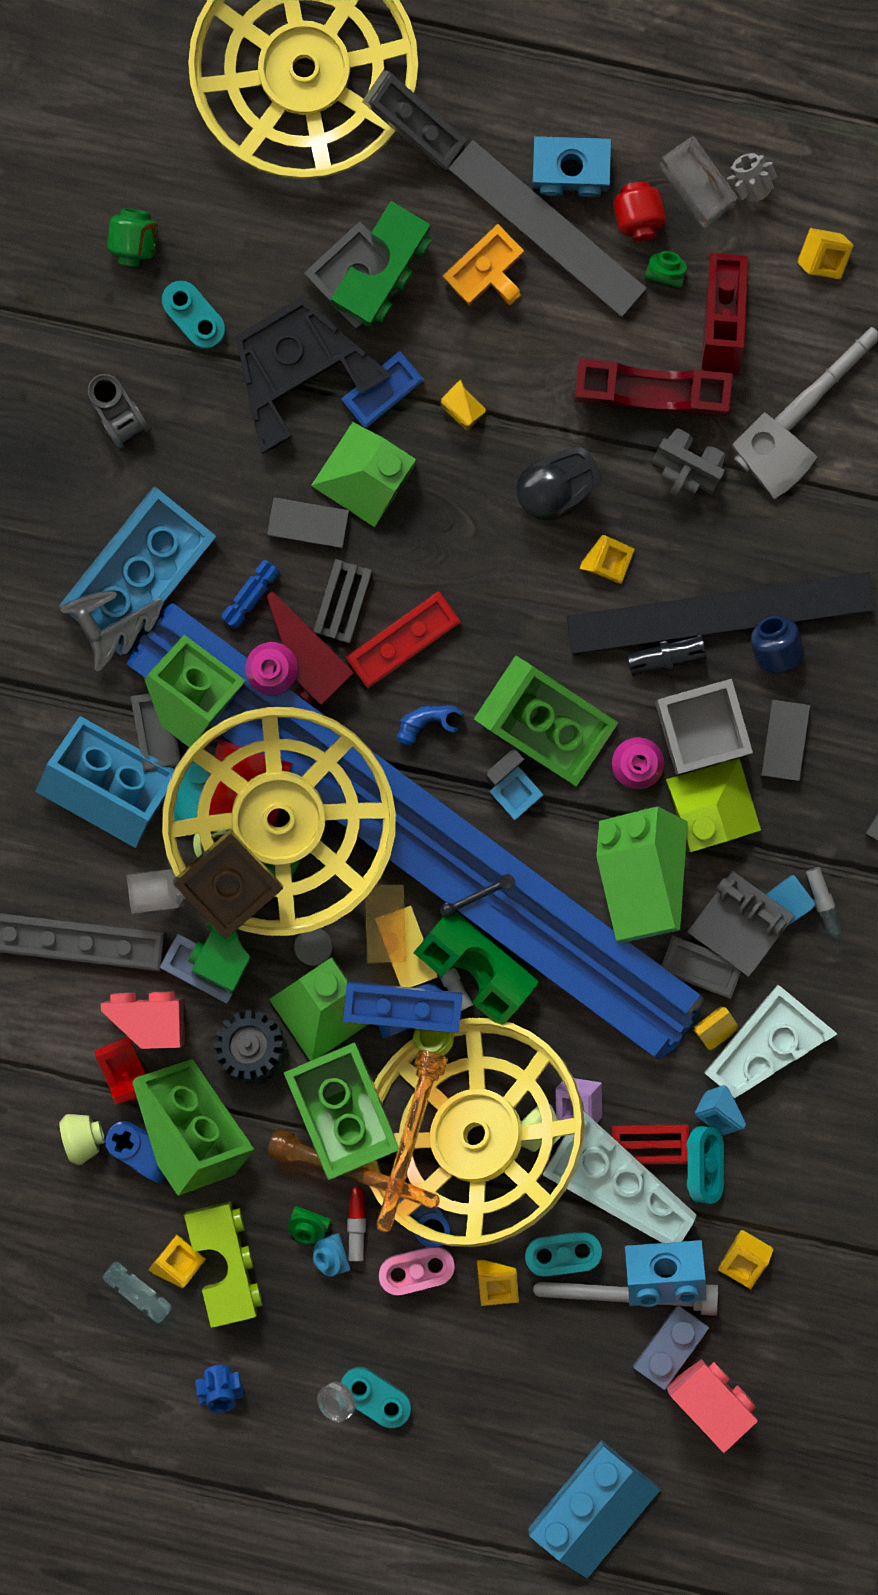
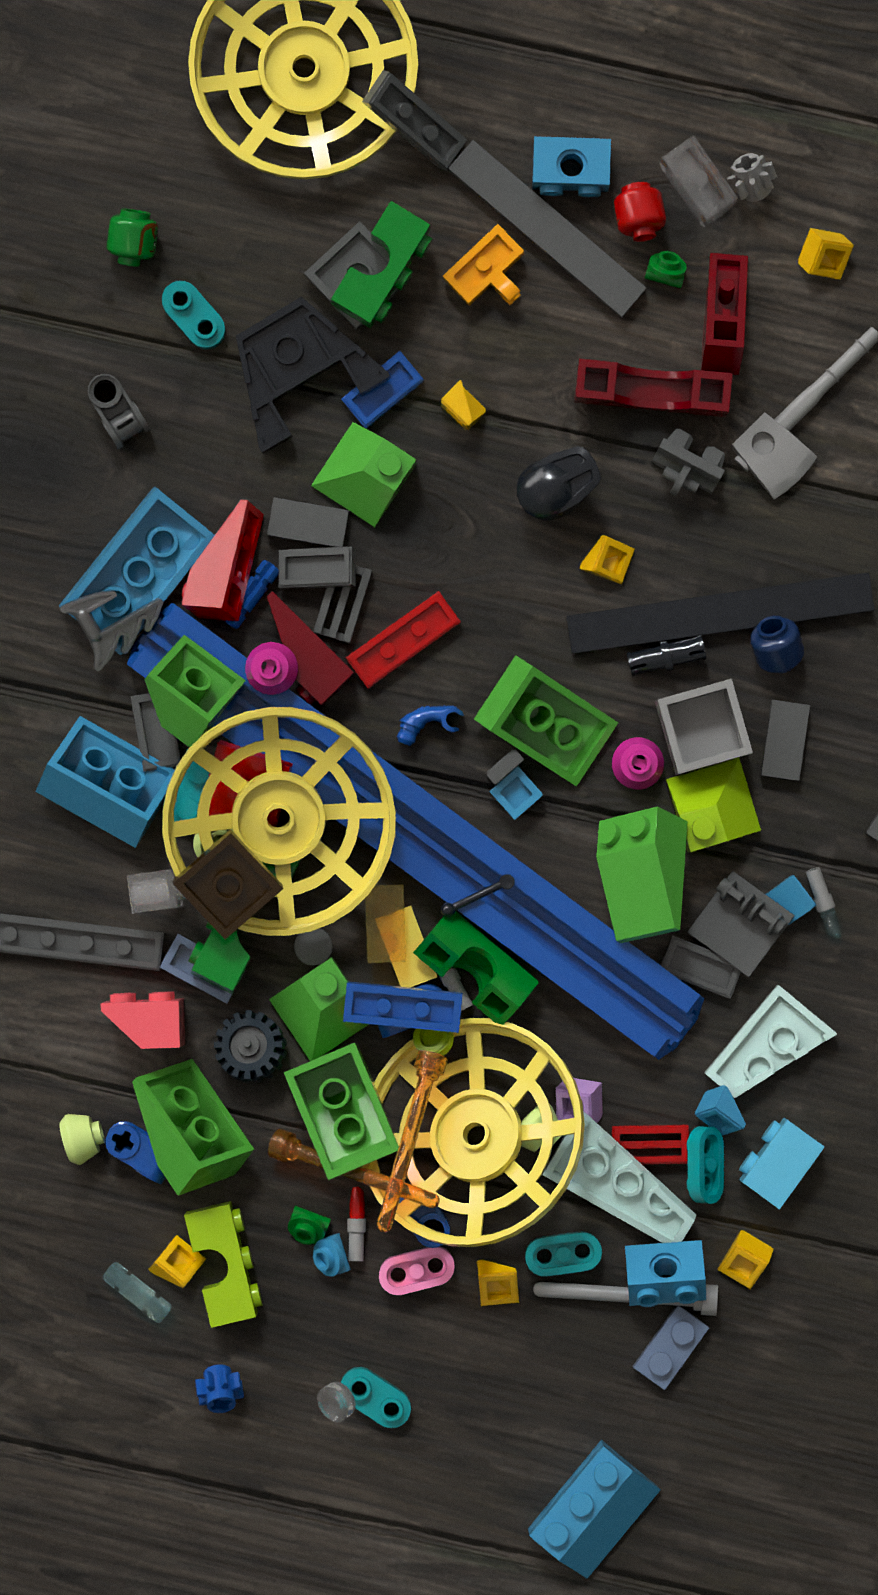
(120, 1067): red bracket -> none
(223, 569): none -> slope
(317, 568): none -> dark grey tile
(712, 1404): coral slope -> none
(716, 1028): yellow slope -> none
(780, 1162): none -> medium azure brick

